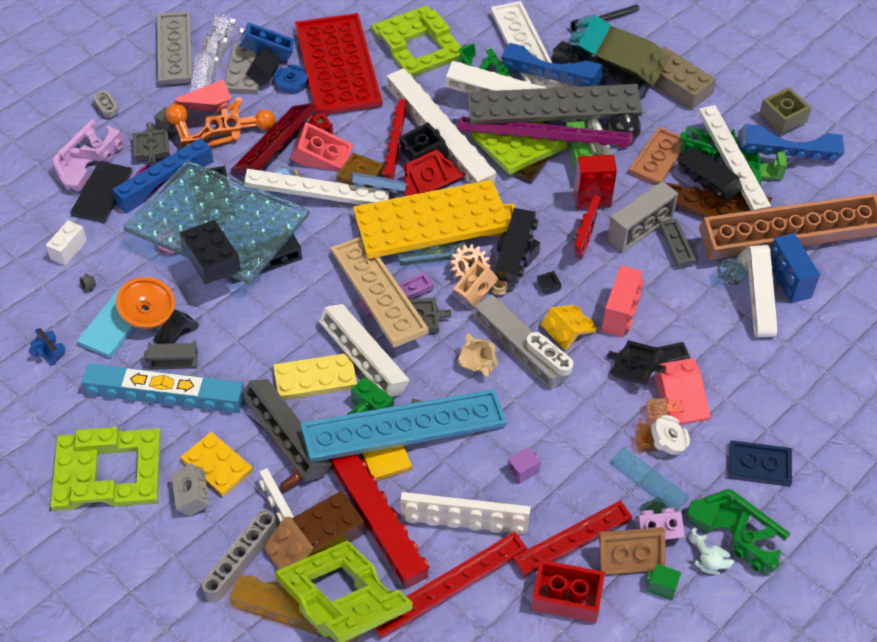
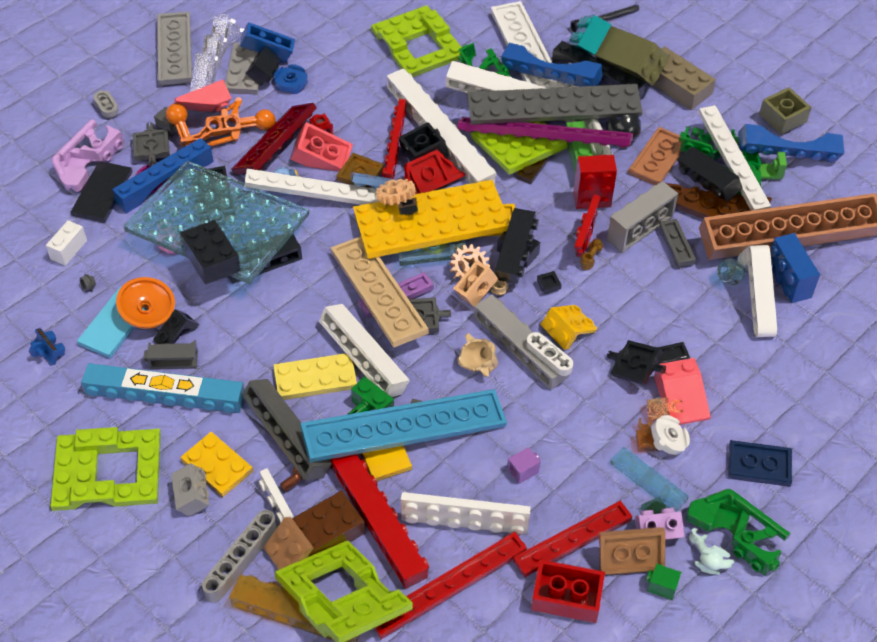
(338, 64): red plate -> none
(395, 192): none -> light nougat gear
(409, 207): none -> black plate
(586, 259): none -> pearl gold bar
(623, 301): coral brick -> none

